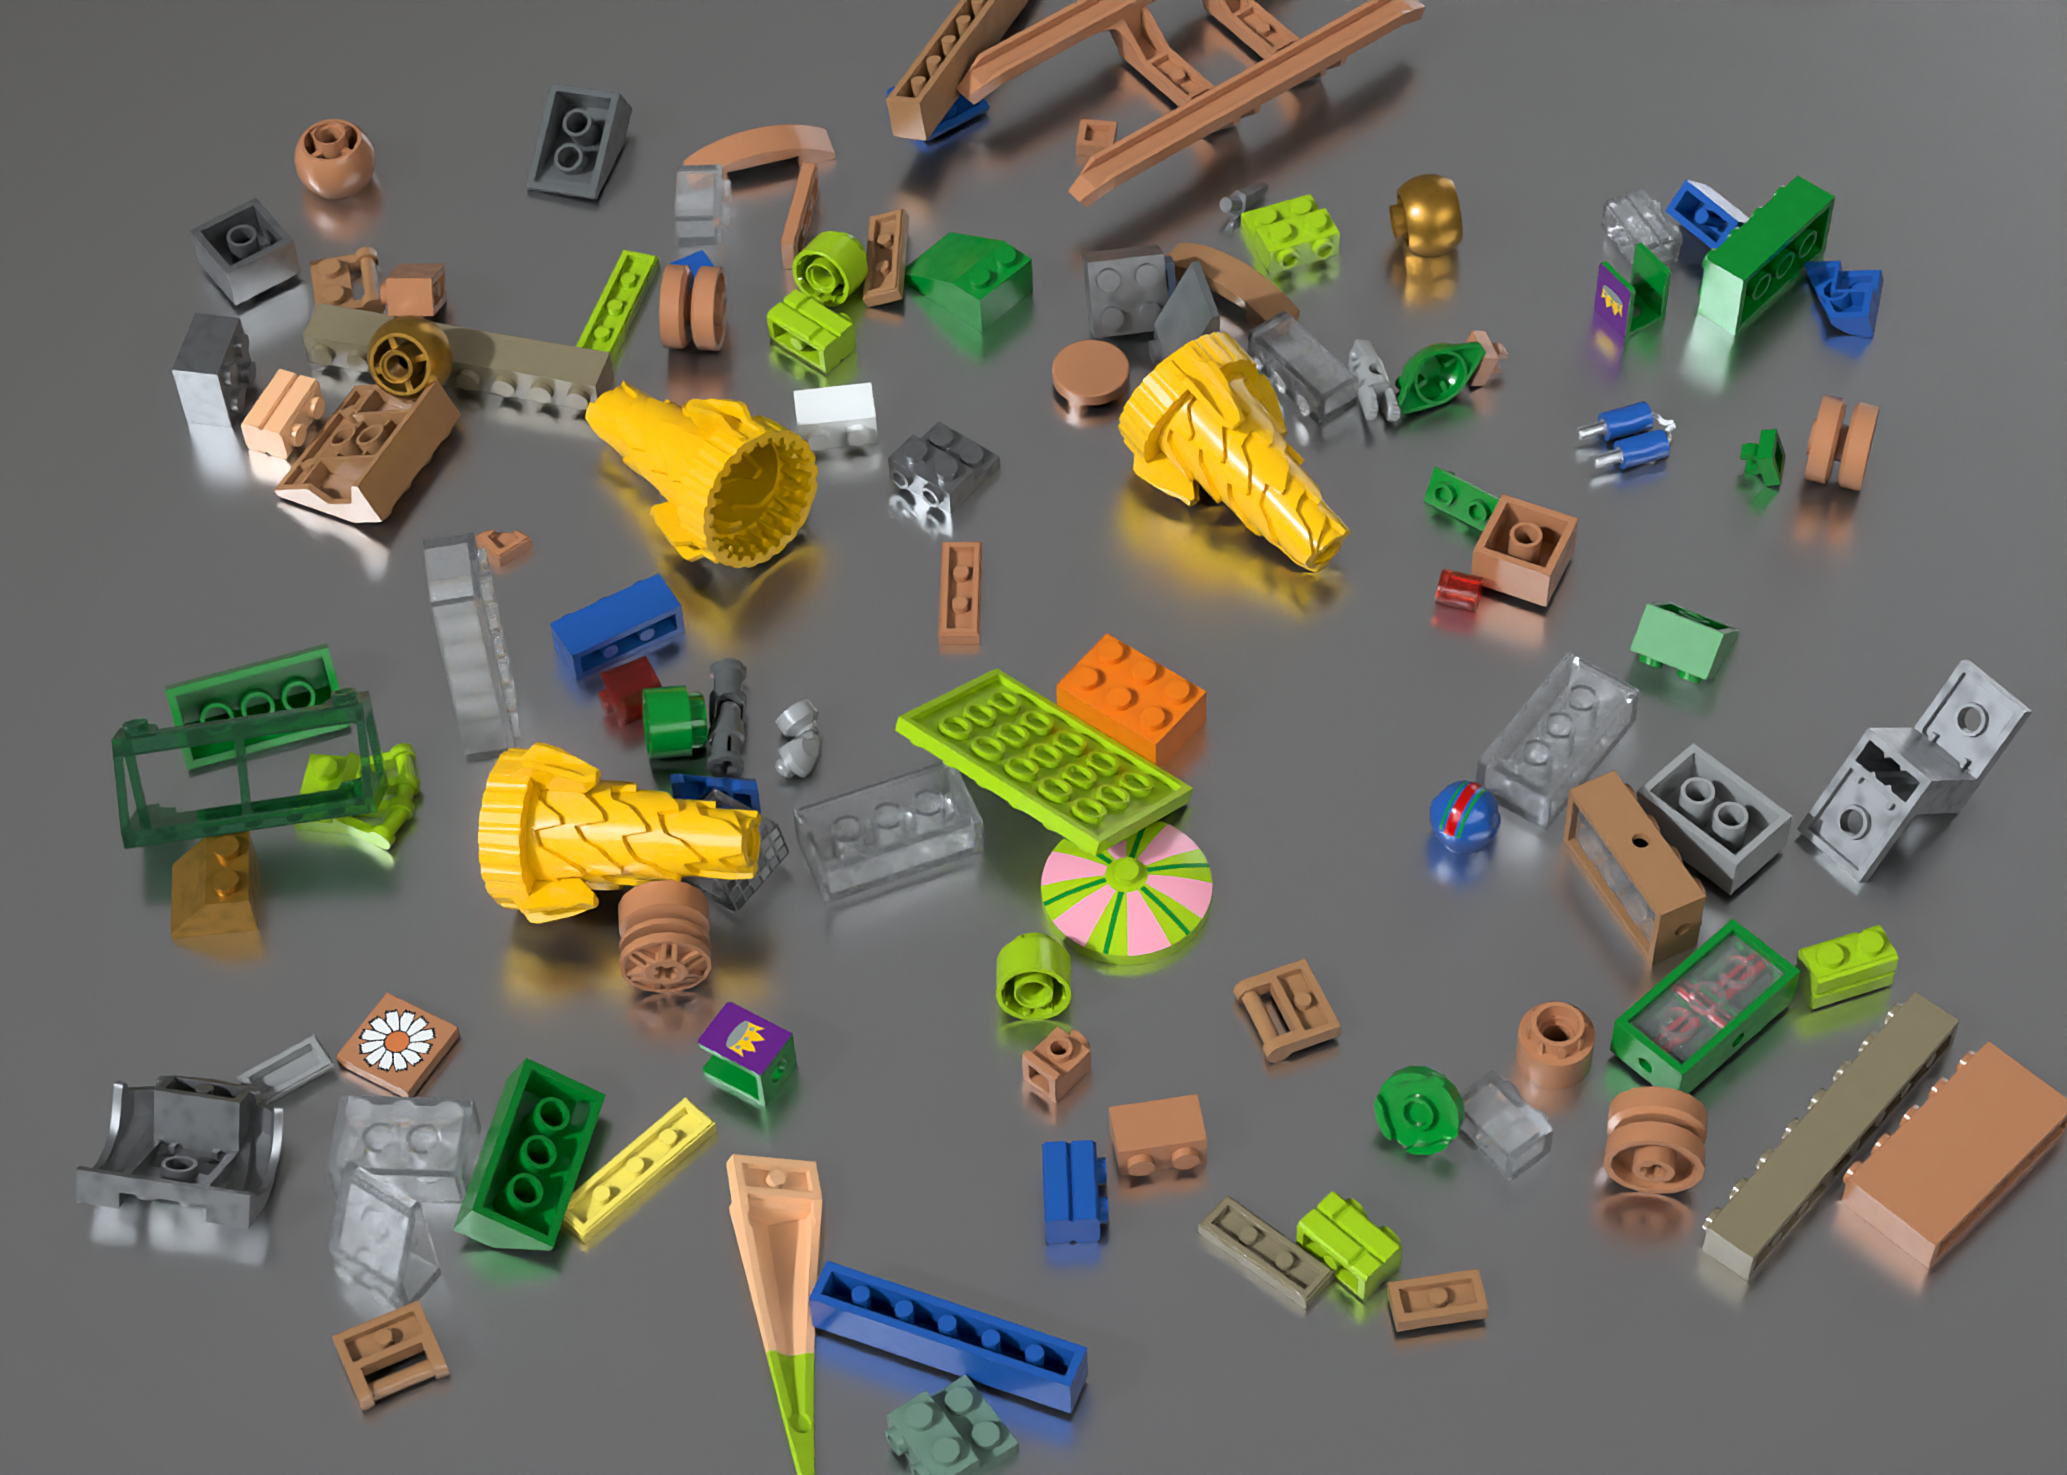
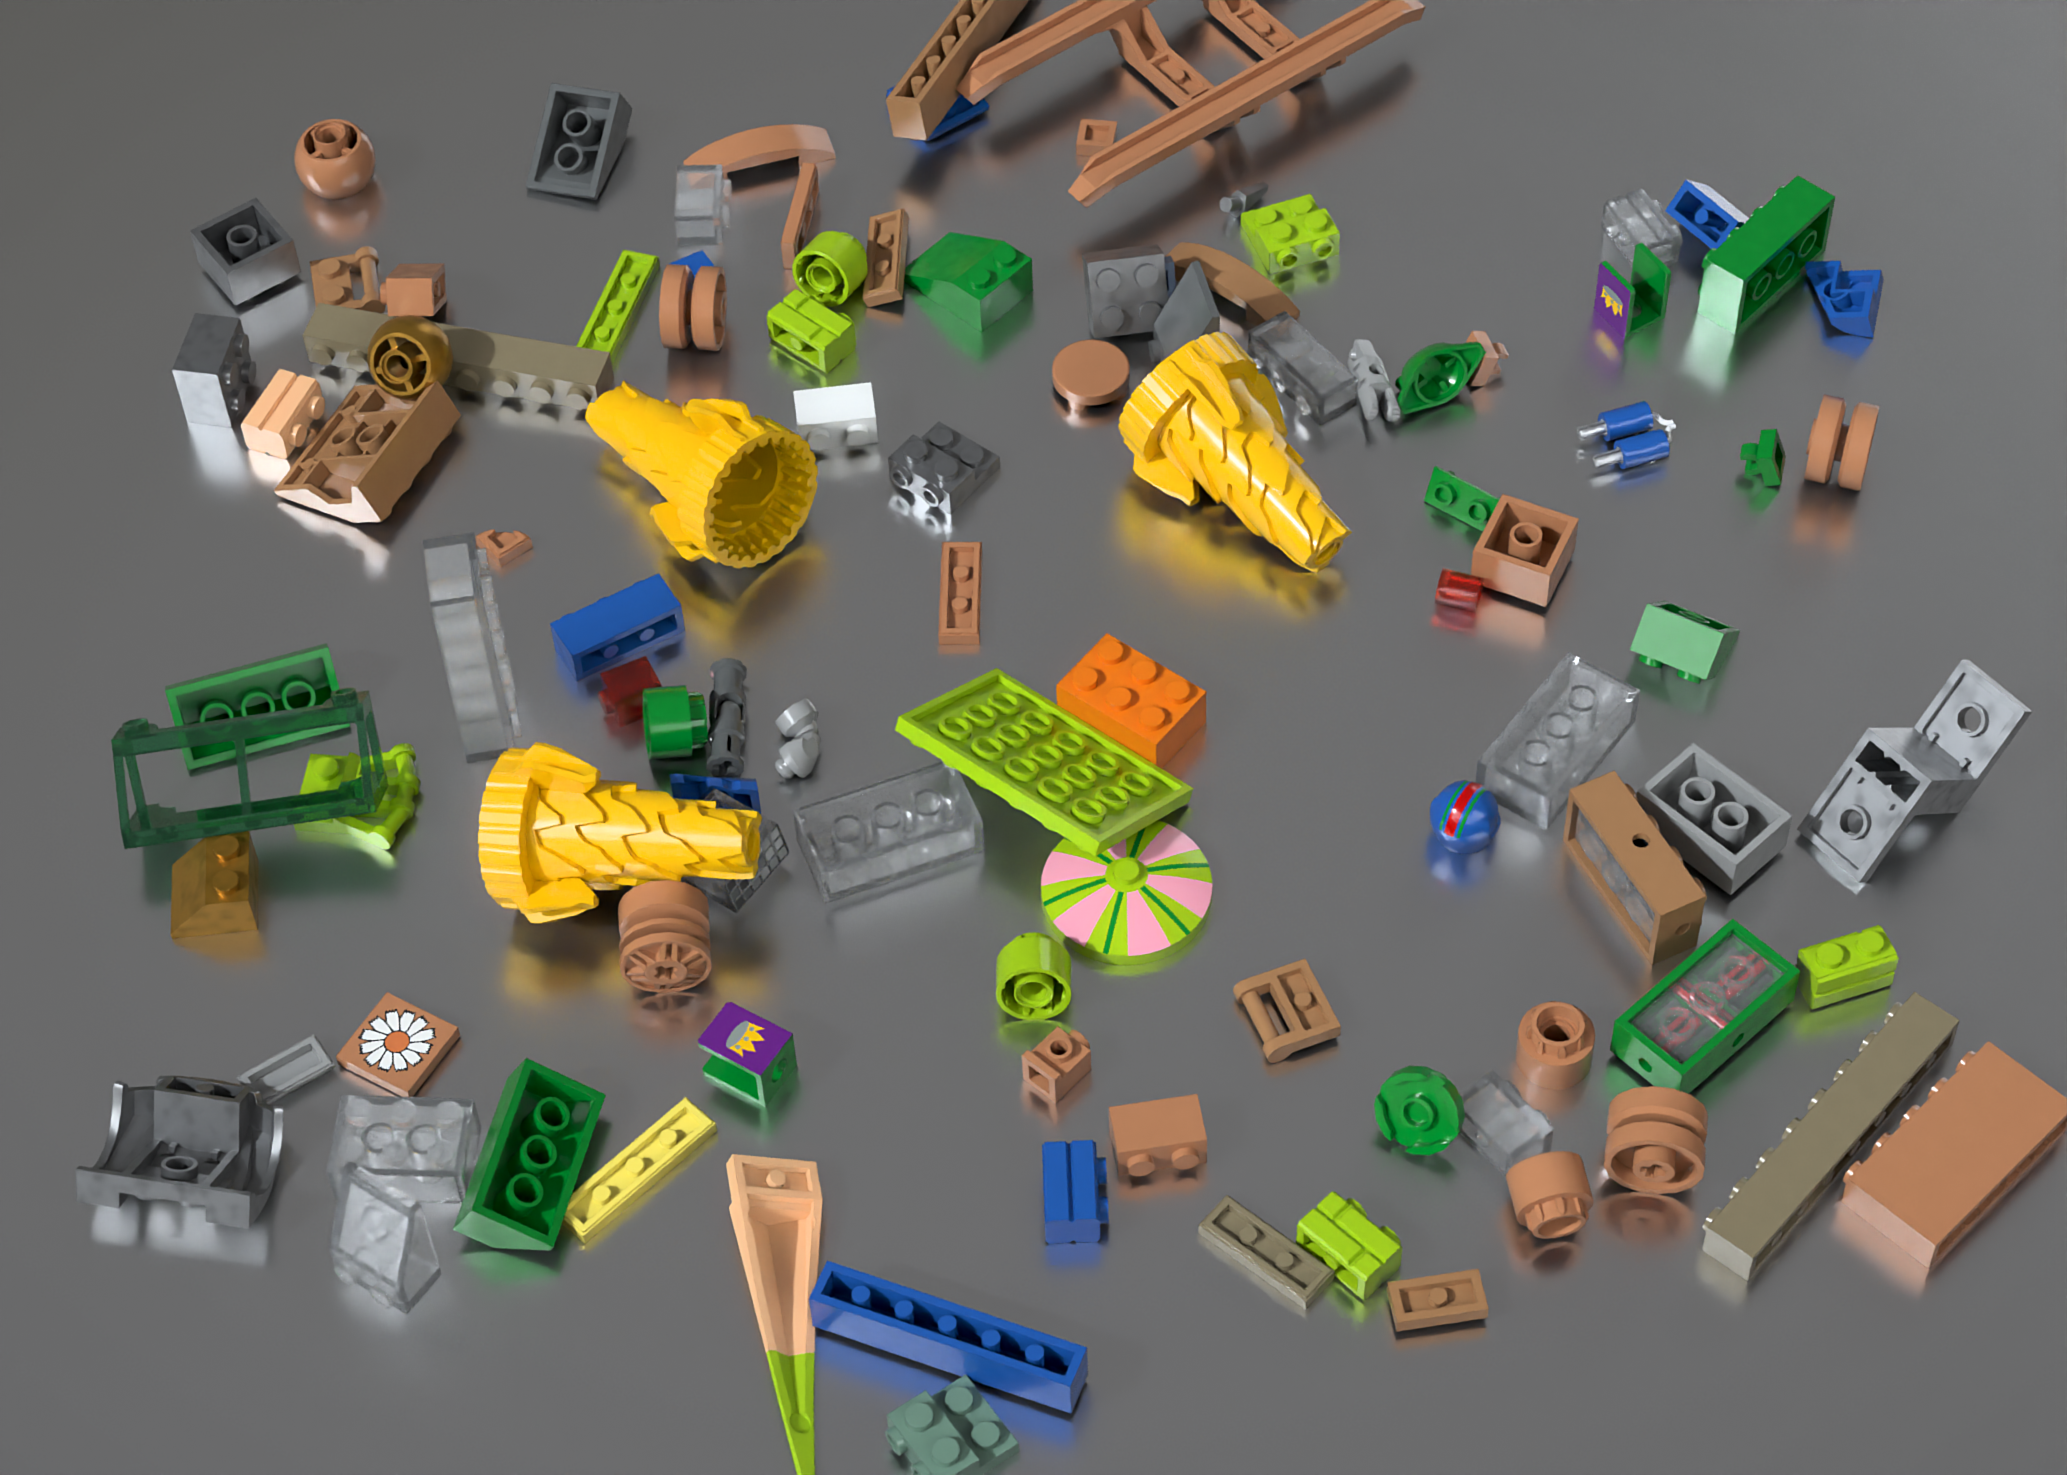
(384, 1343): medium nougat plate -> none
(1427, 215): pearl gold wheel -> none
(1550, 1193): none -> nougat piece

